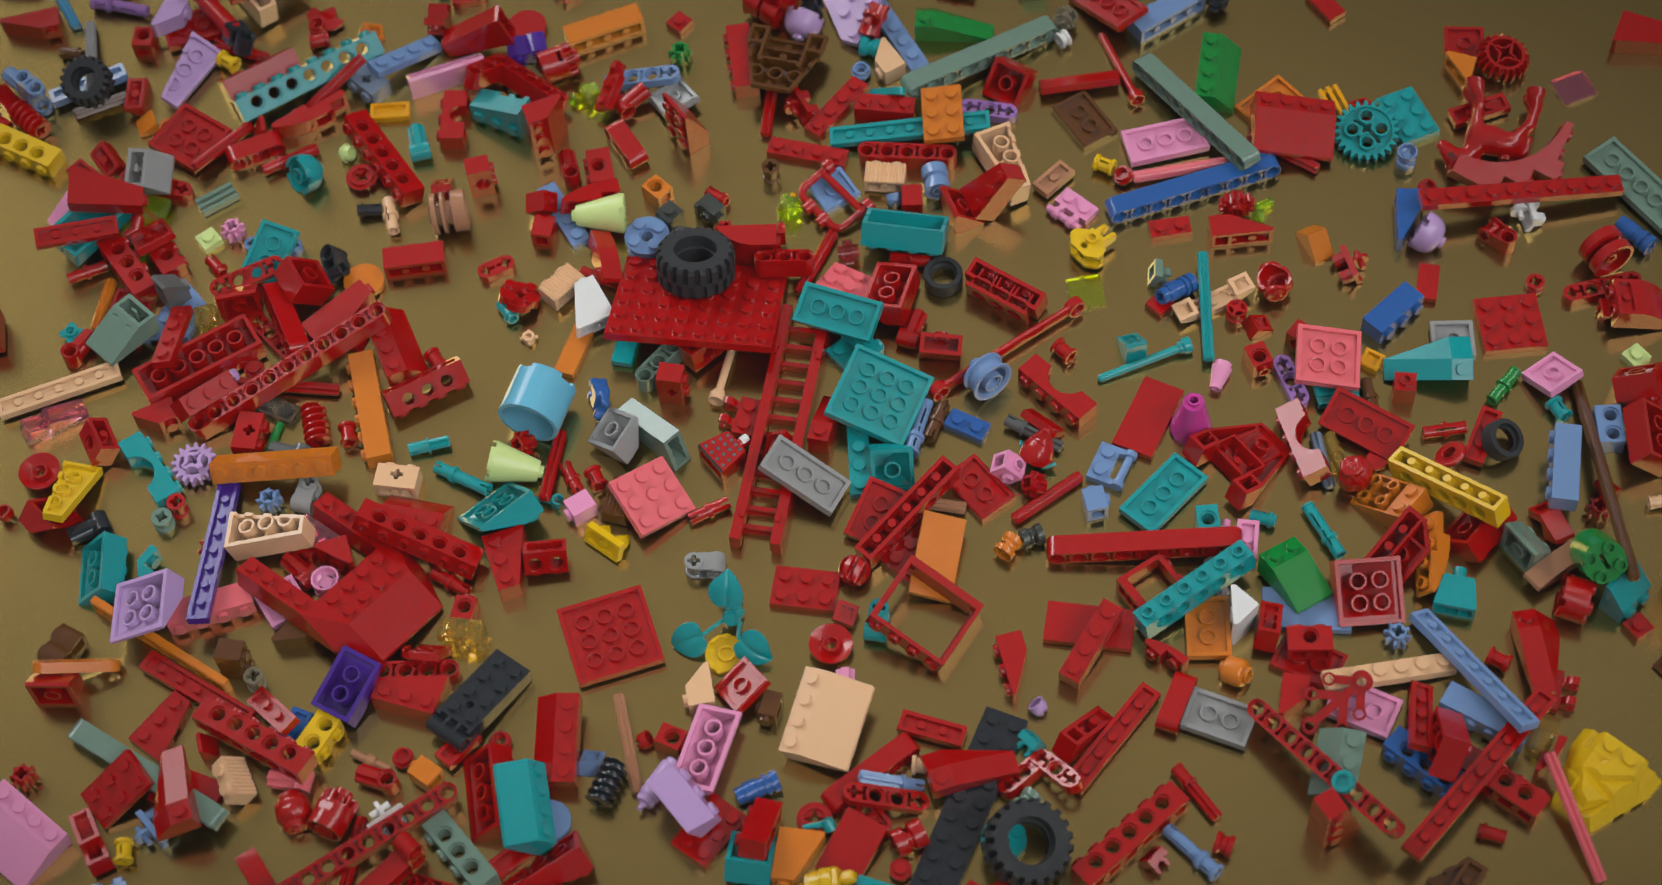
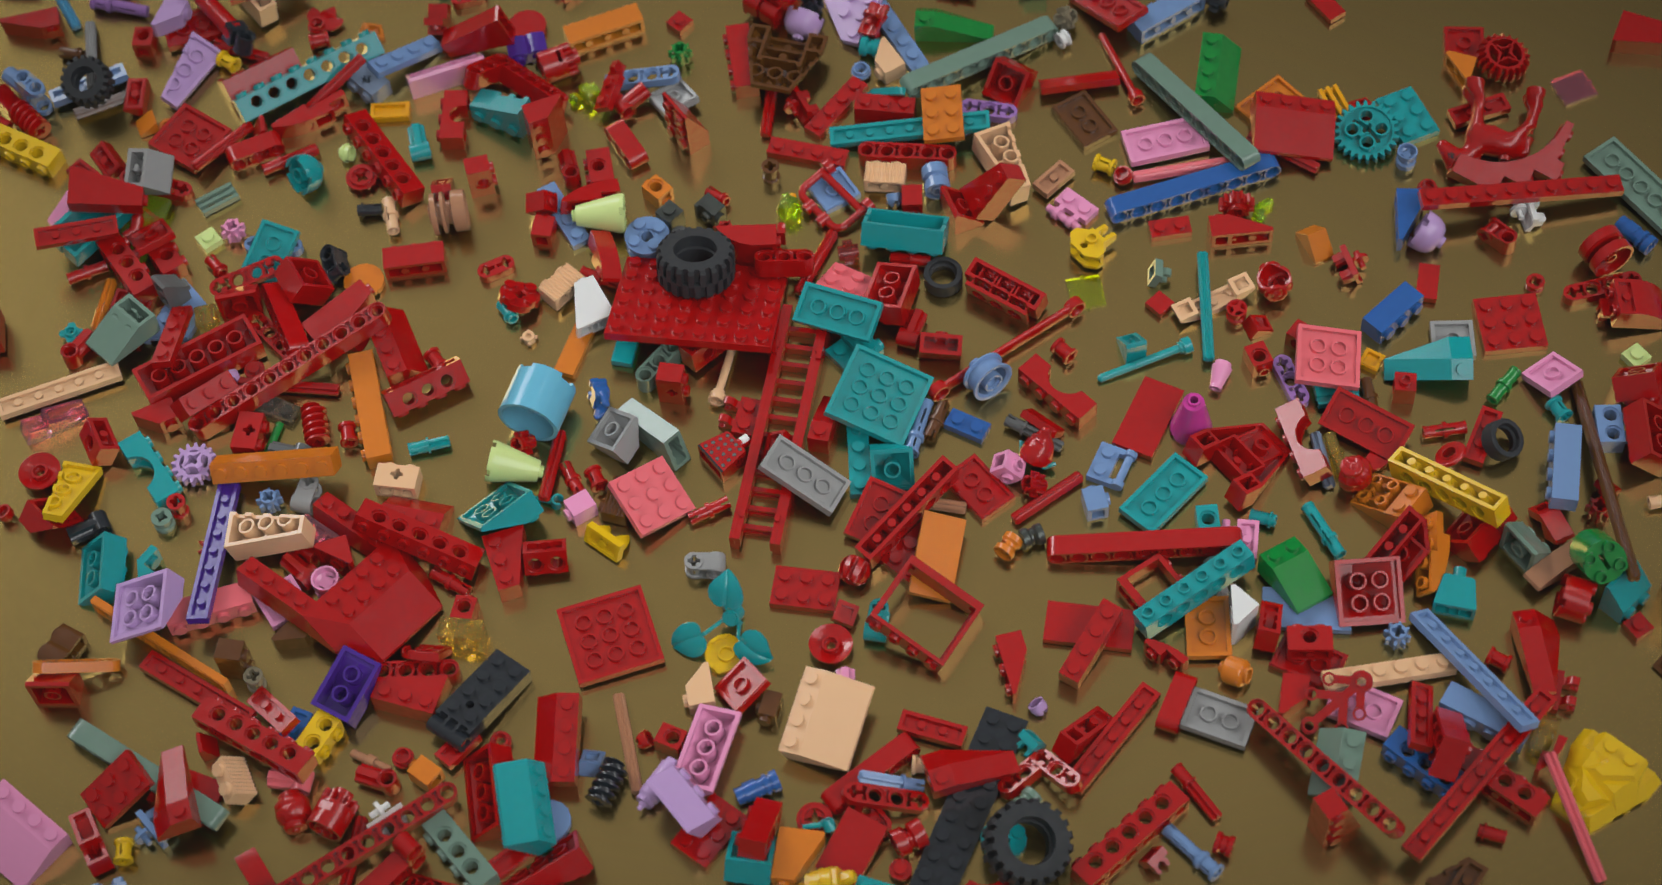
(24, 777): red gear -> none
(161, 726): red wing -> none
(455, 474): teal pin -> none
(1175, 289): blue axle -> none
(1343, 782): teal tile -> none

